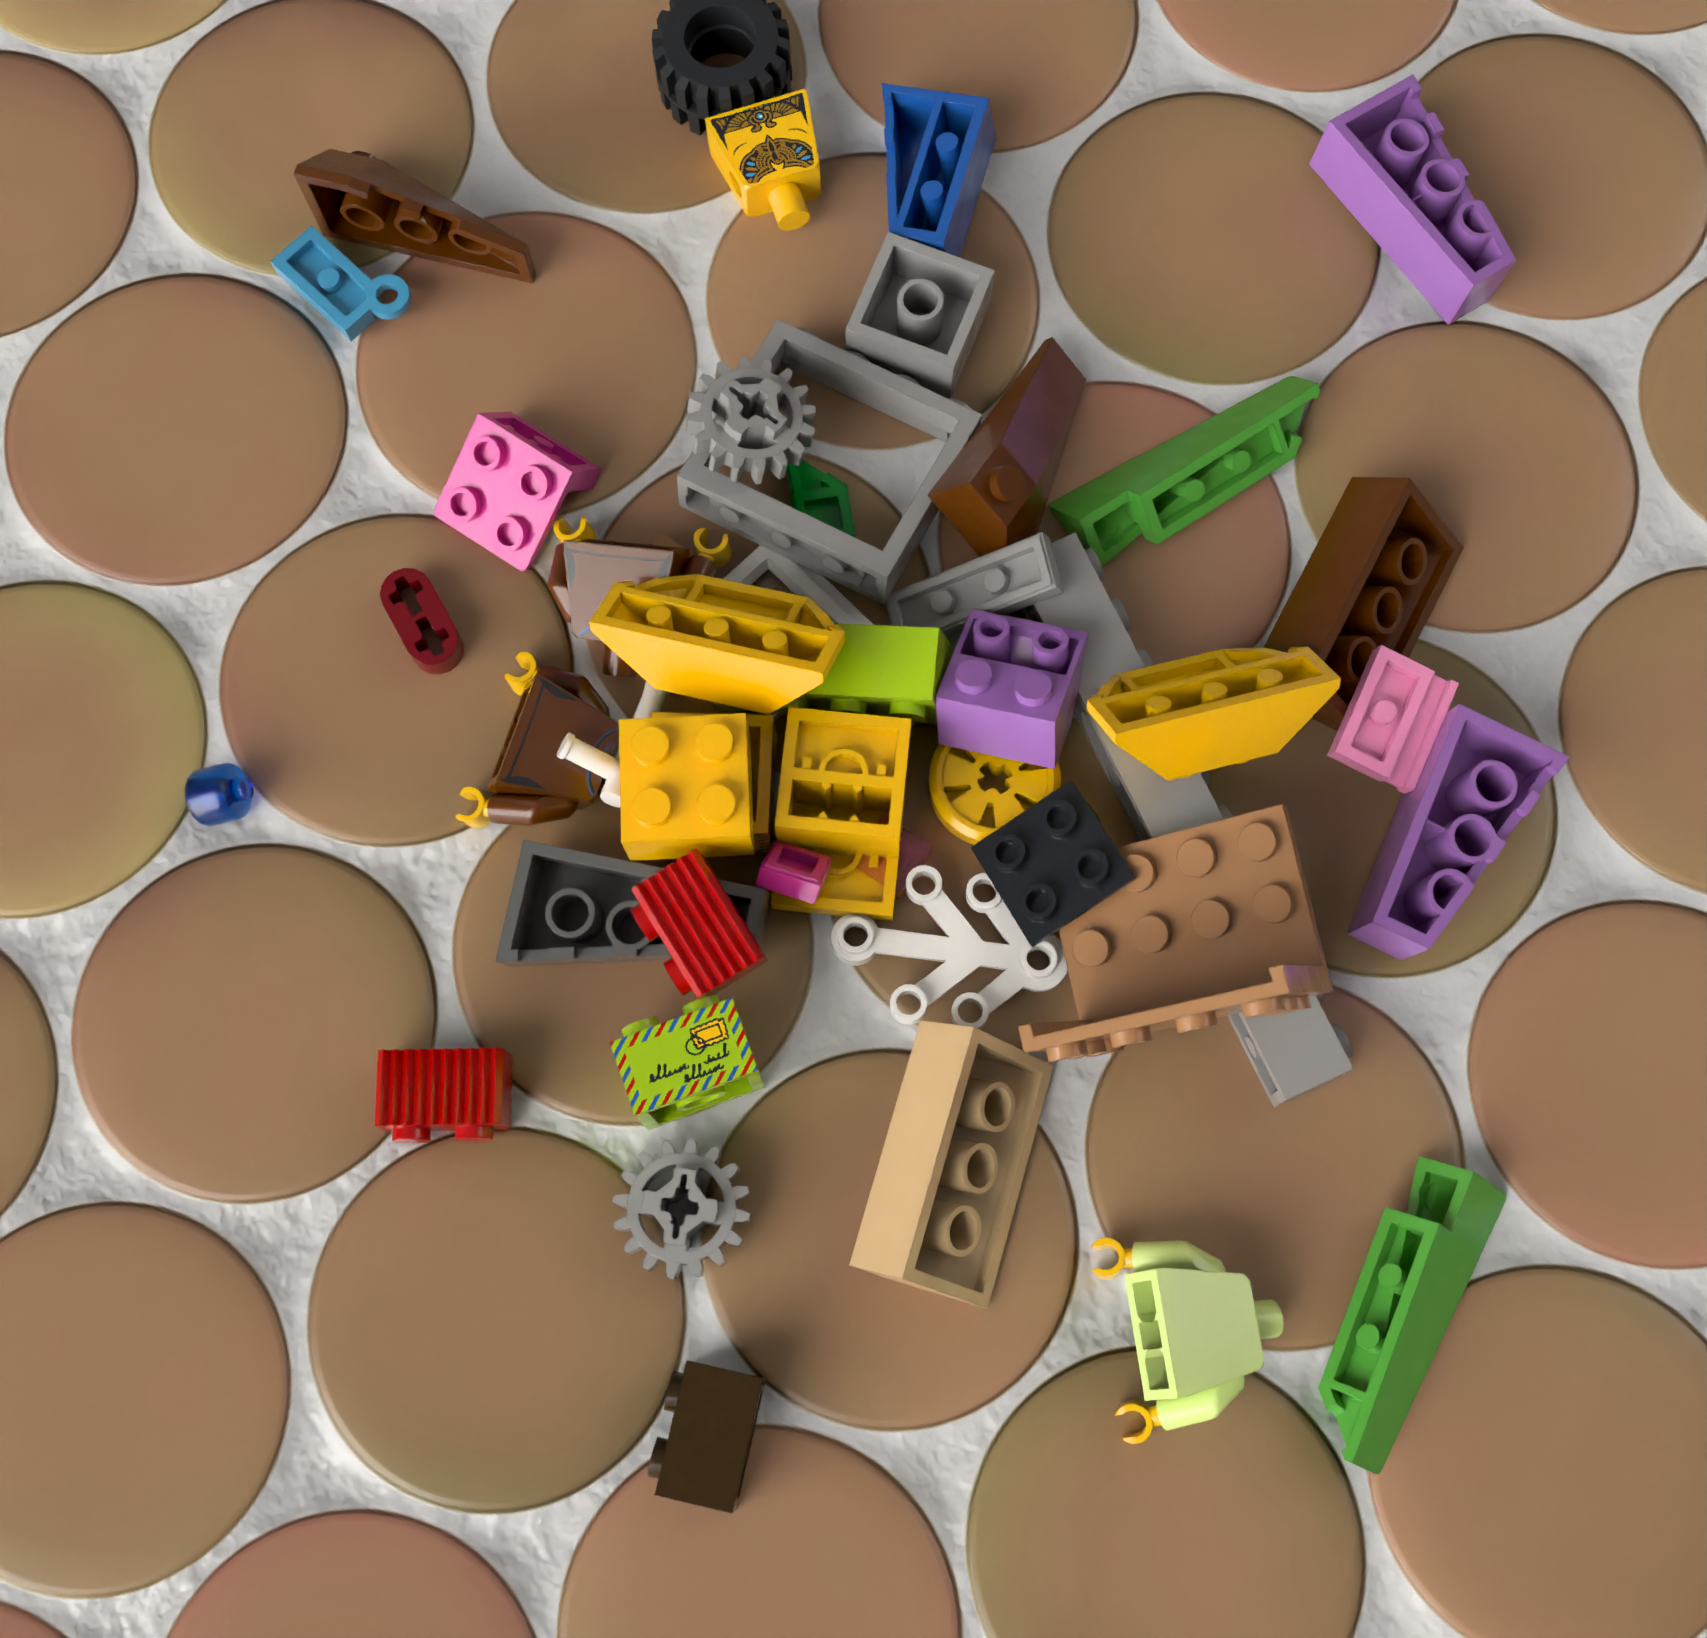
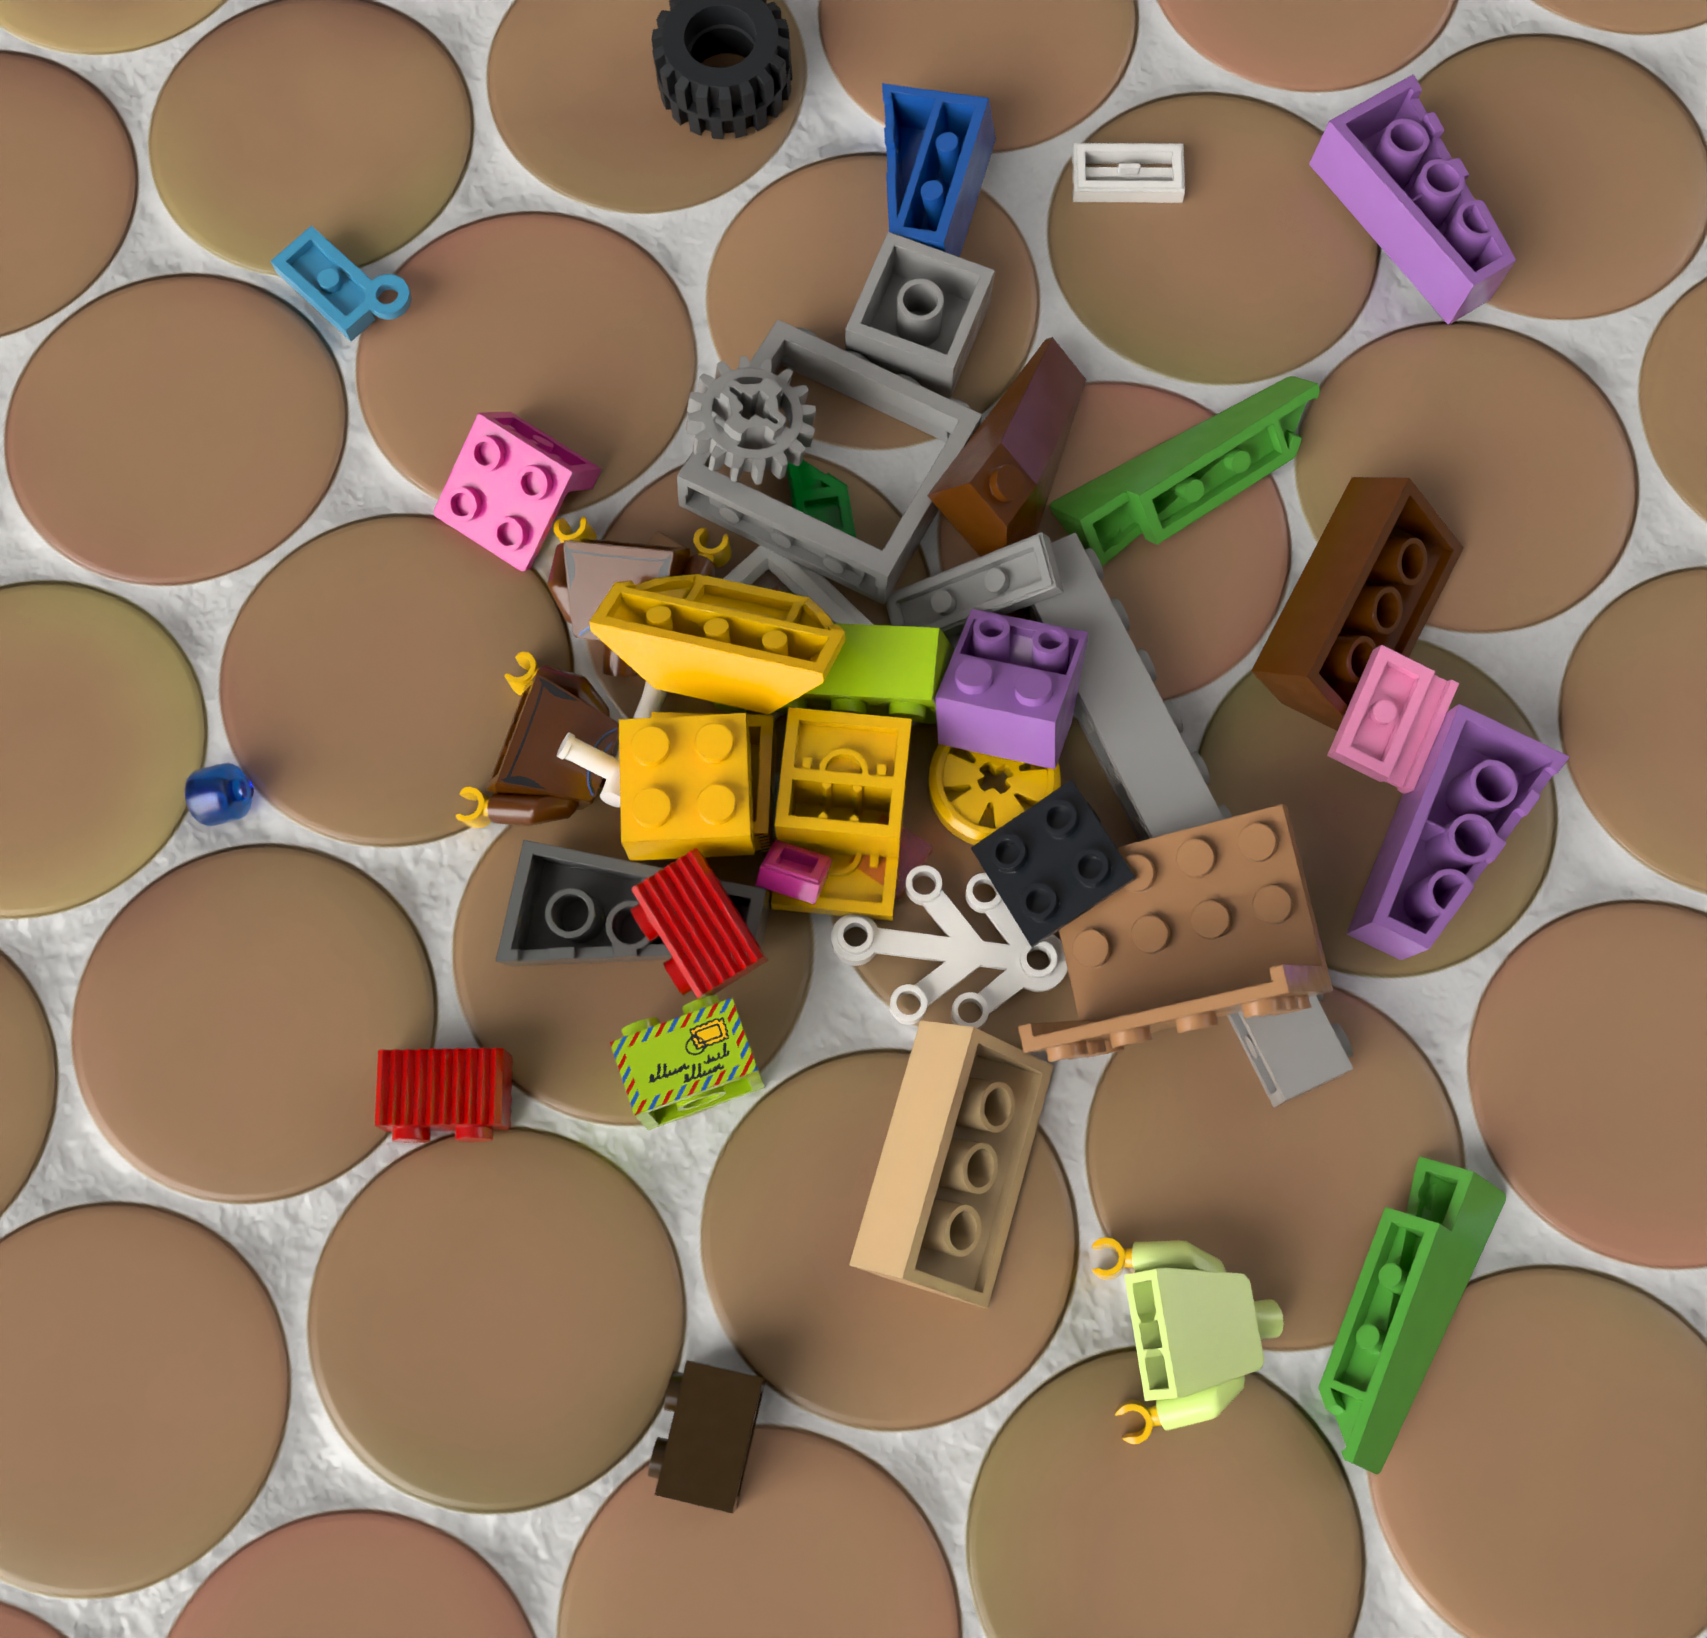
(386, 209): reddish brown wedge -> none
(410, 626): dark red beam -> none
(654, 1205): light grey gear -> none
(769, 157): yellow torso -> none
(1128, 180): none -> white tile
(1213, 707): yellow wedge -> none

